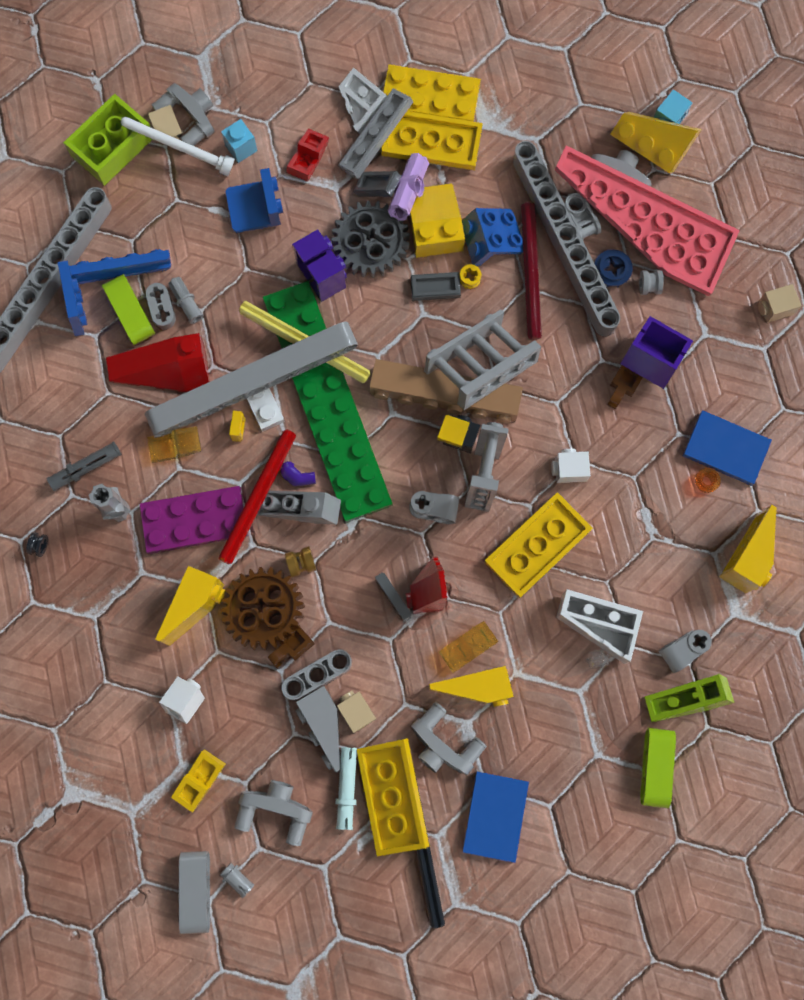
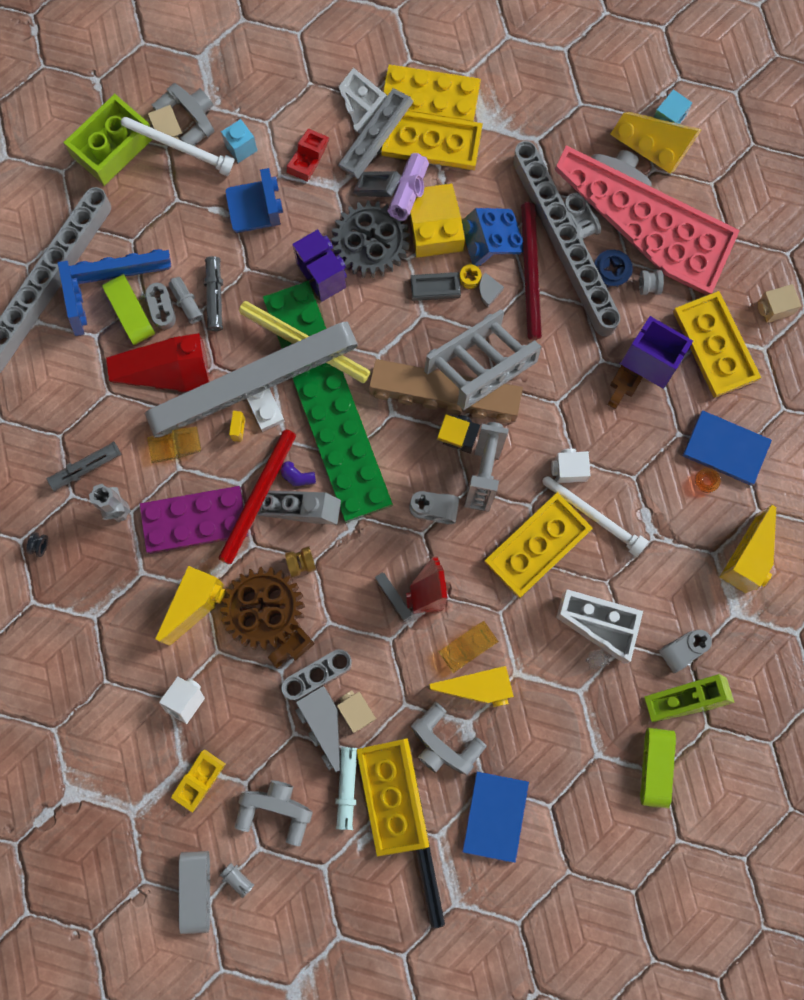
(213, 284): none -> dark grey pin
(489, 289): none -> light grey tile
(634, 543): none -> white piece
(717, 344): none -> yellow plate

